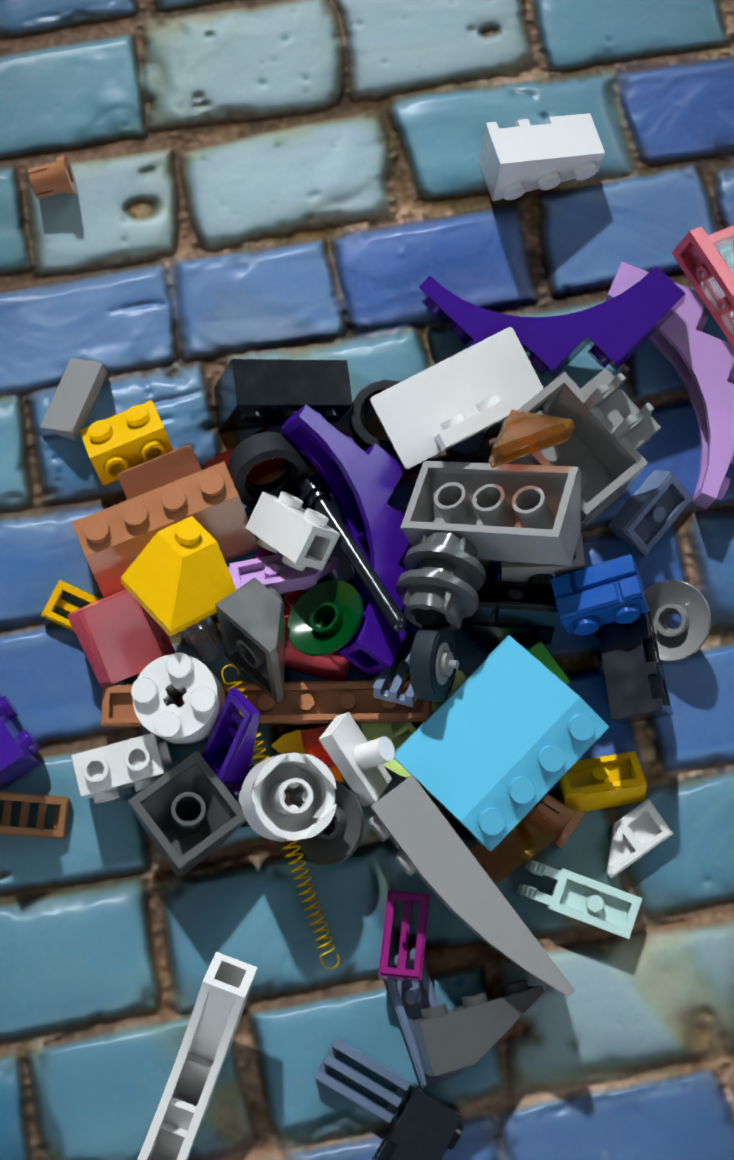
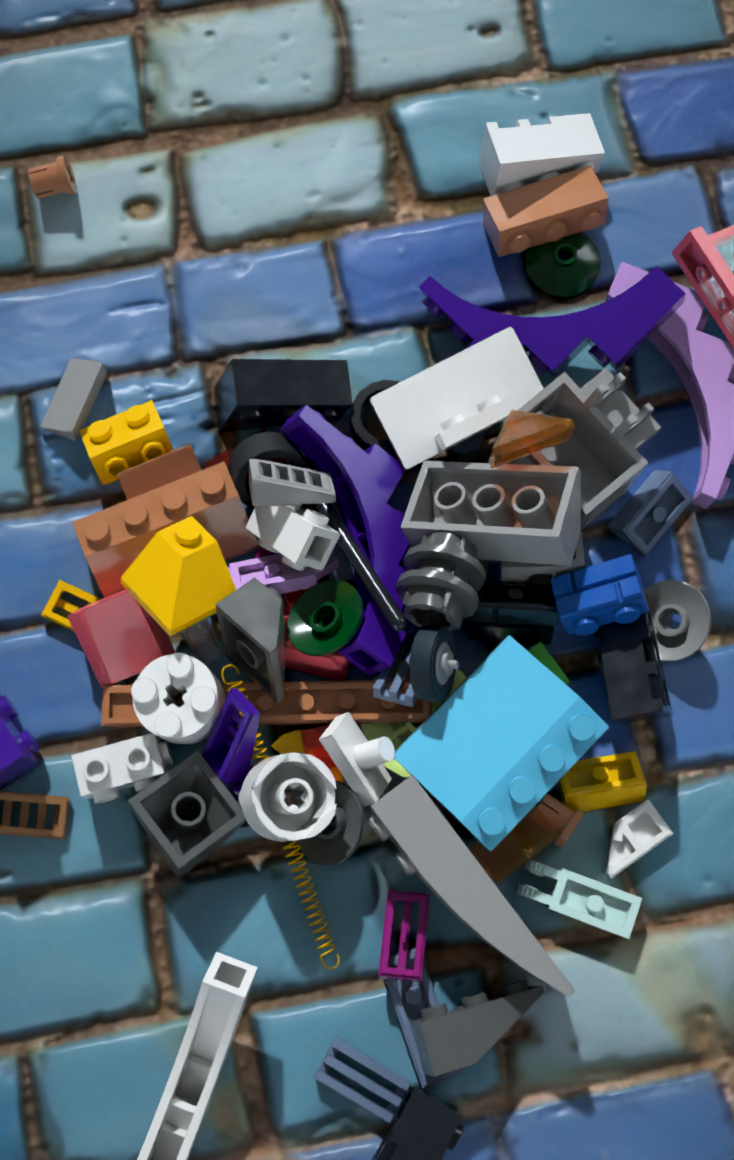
(288, 485): none -> light grey slope
(545, 211): none -> nougat brick
(561, 277): none -> dark green dish

